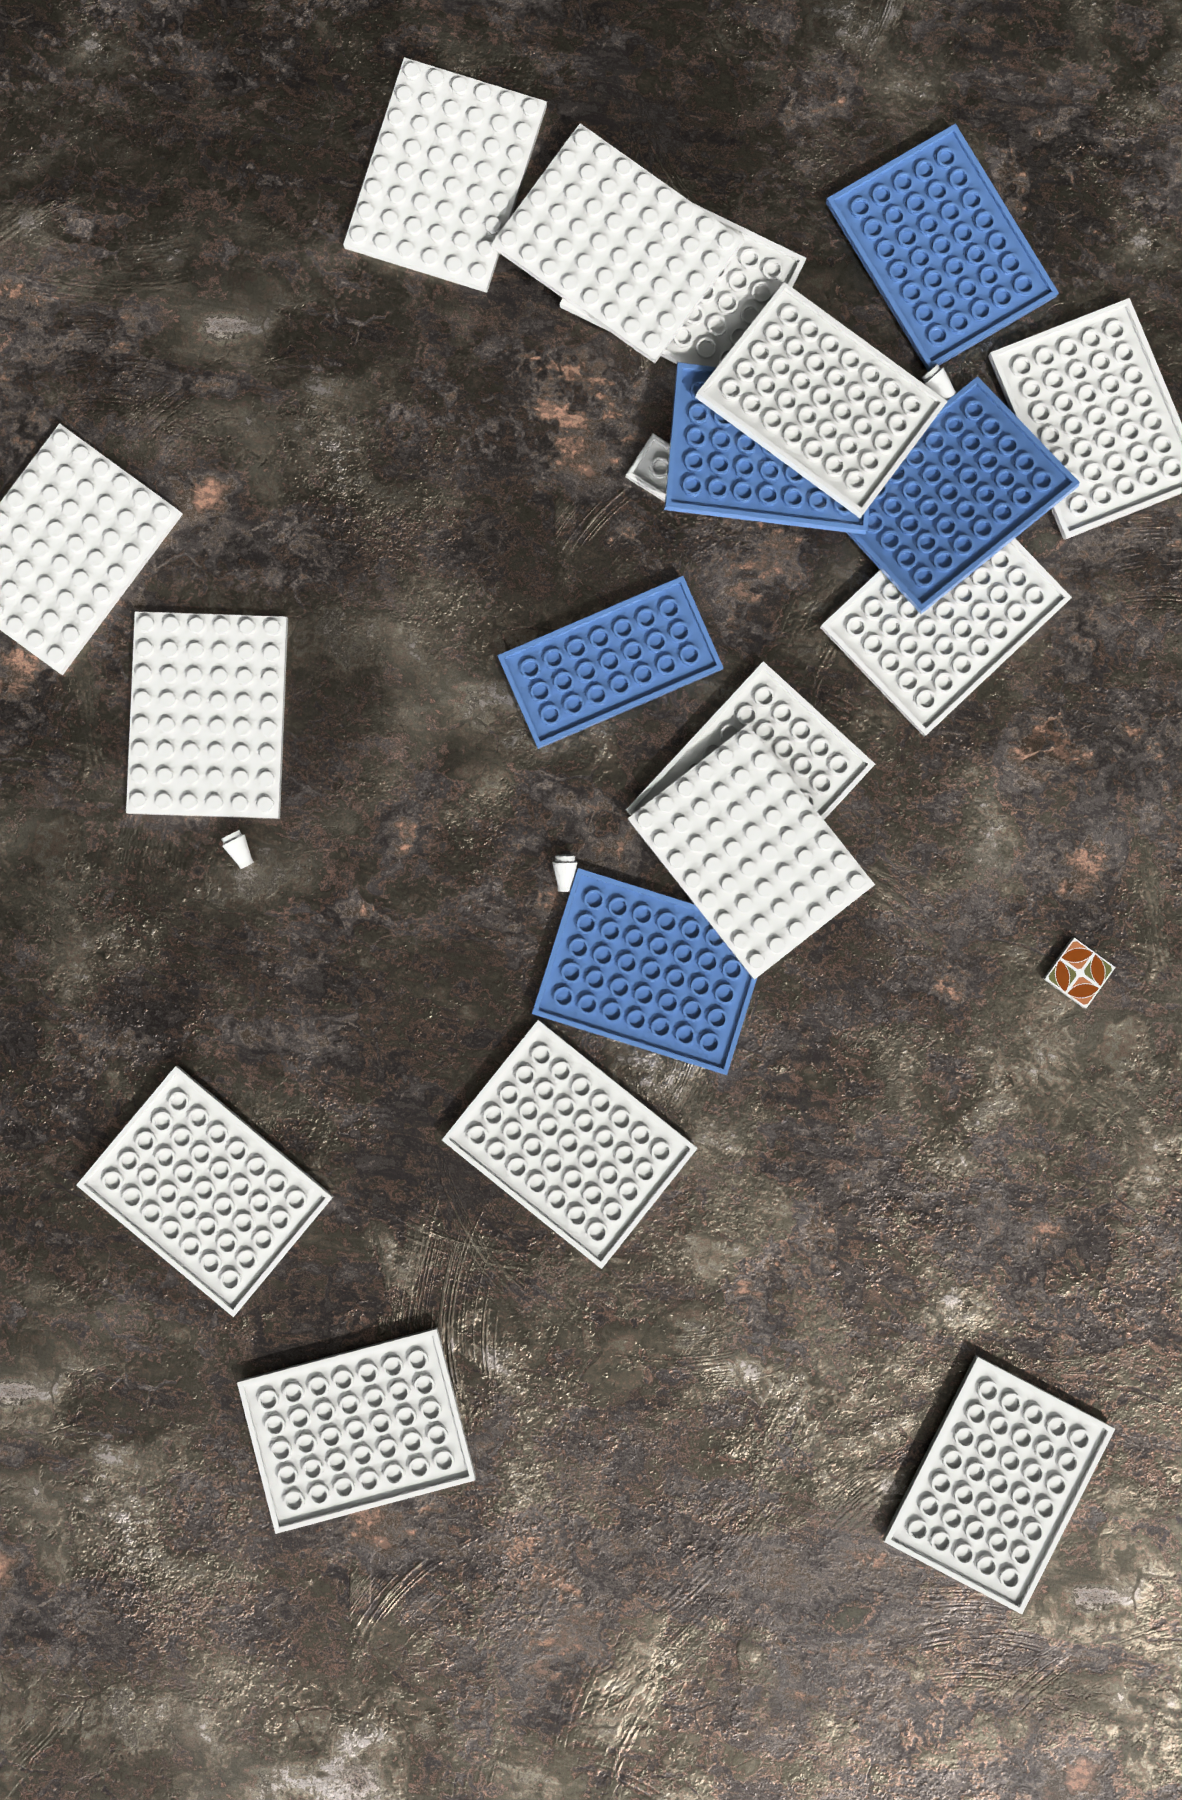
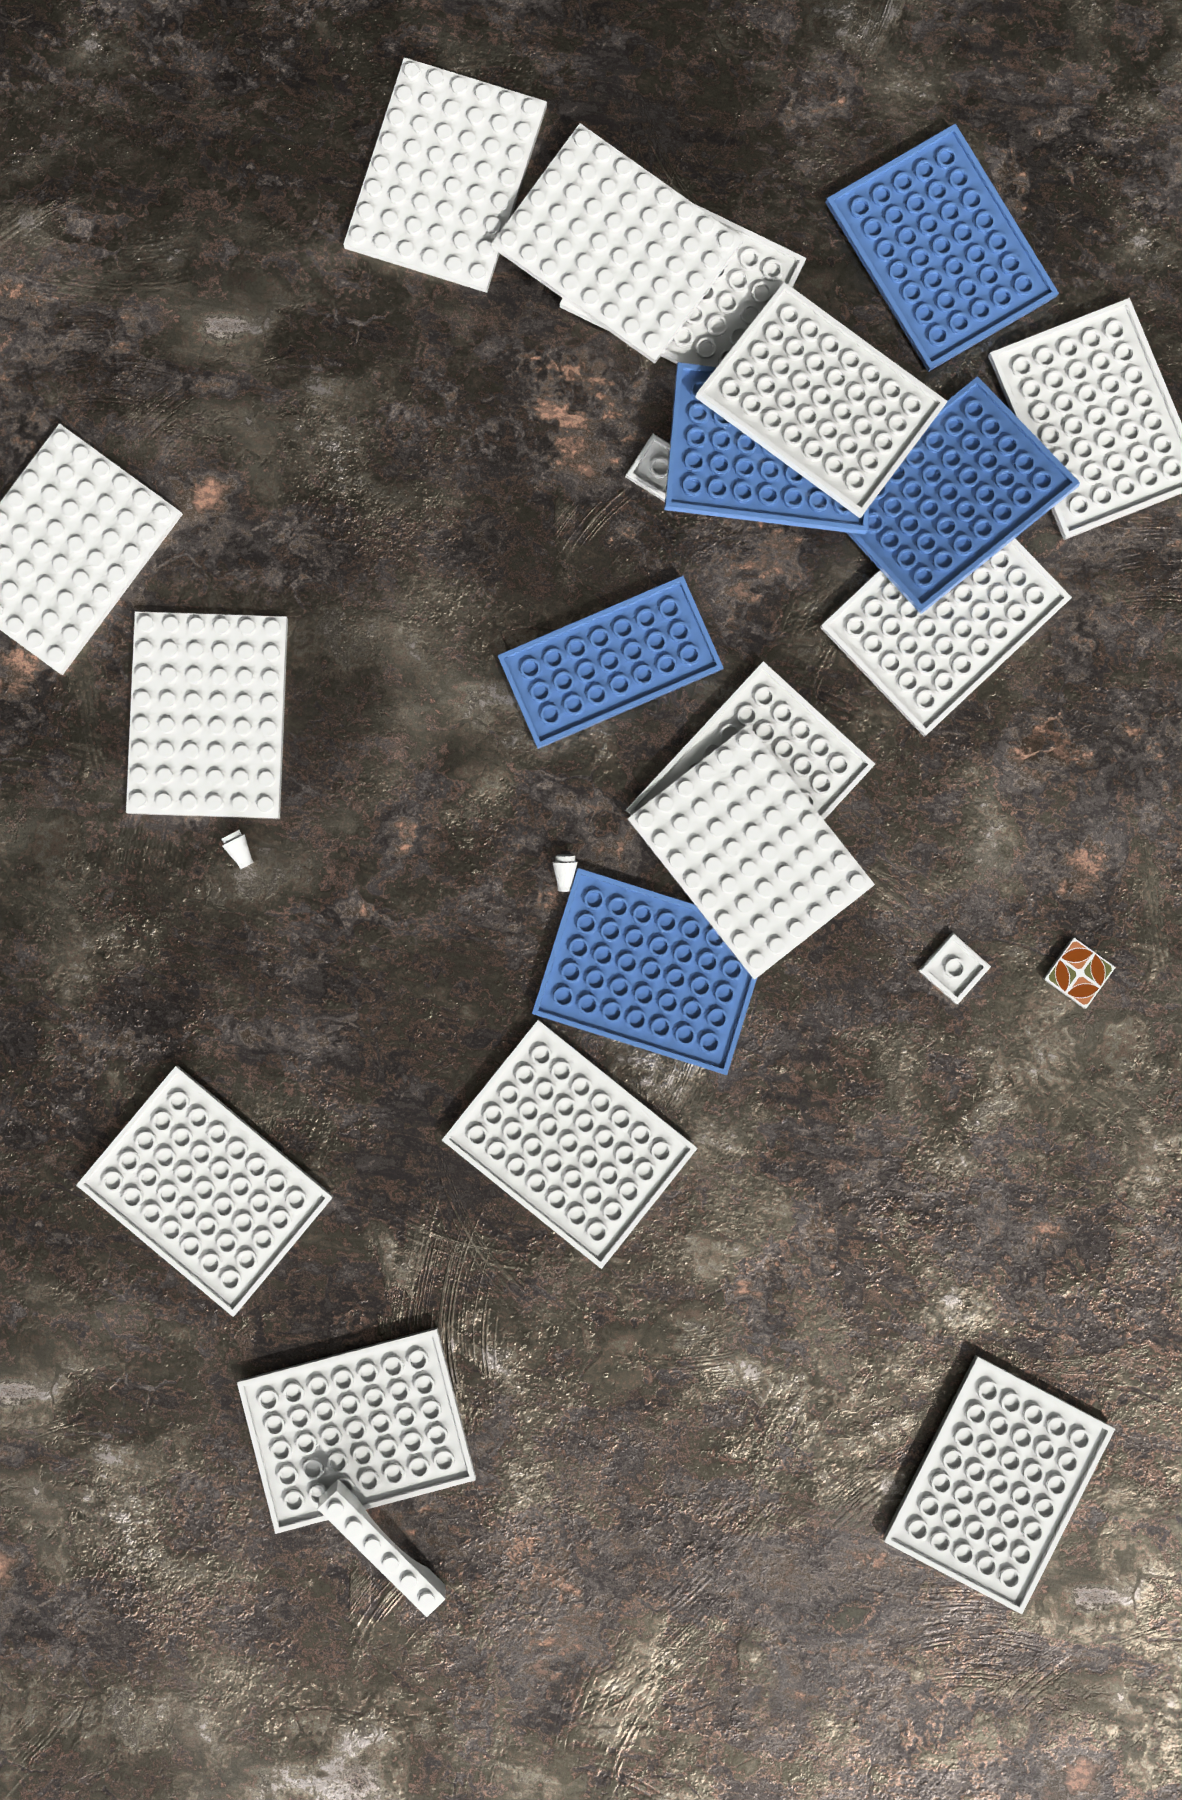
(354, 1522): none -> white arch
(939, 382): white cone -> none
(954, 968): none -> white tile

